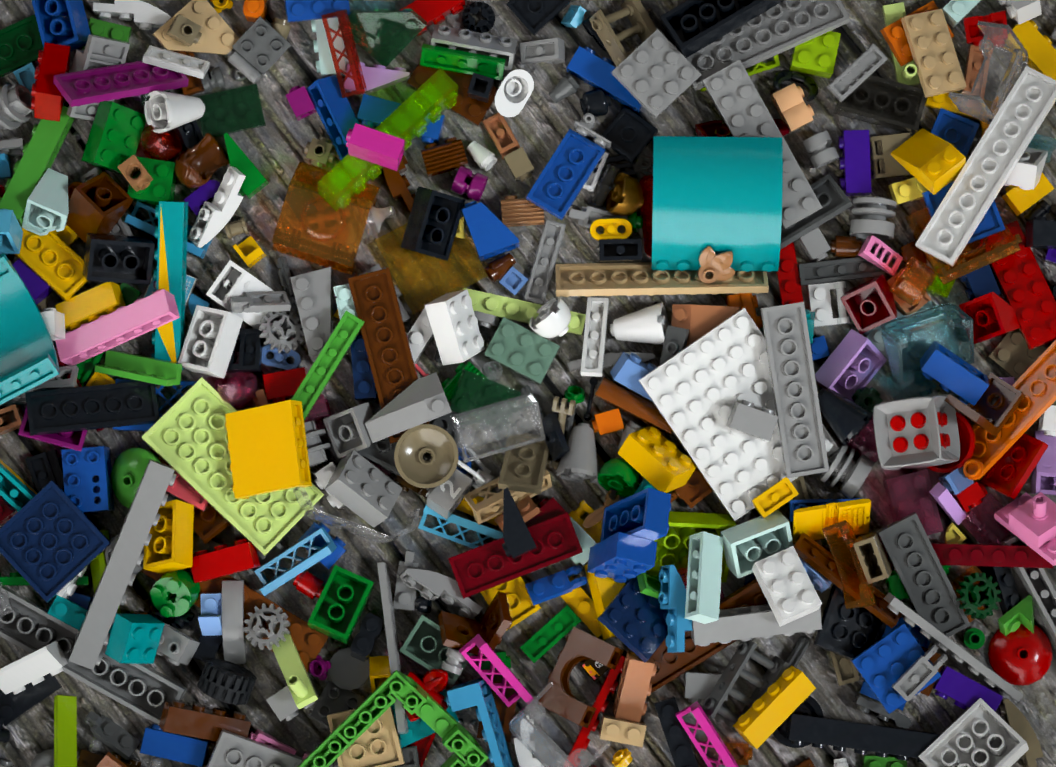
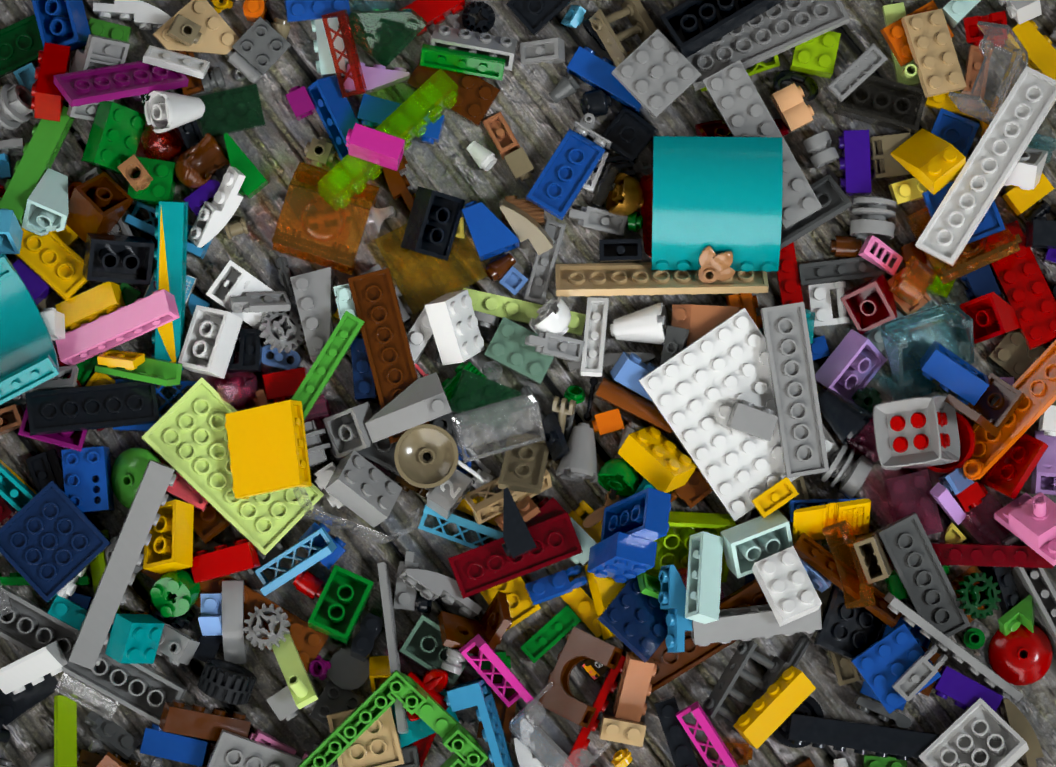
(87, 696): none -> clear plate
(119, 358): none -> yellow plate
(249, 251): yellow panel -> none
(444, 157): reddish brown brick -> none
(477, 183): magenta wheel -> none
(480, 87): black brick -> none
(513, 92): white piece -> none
(526, 227): none -> slope
(557, 346): none -> light grey hinge
(610, 229): yellow plate -> none
(699, 685): light grey brick -> none
(815, 245): light grey brick -> none

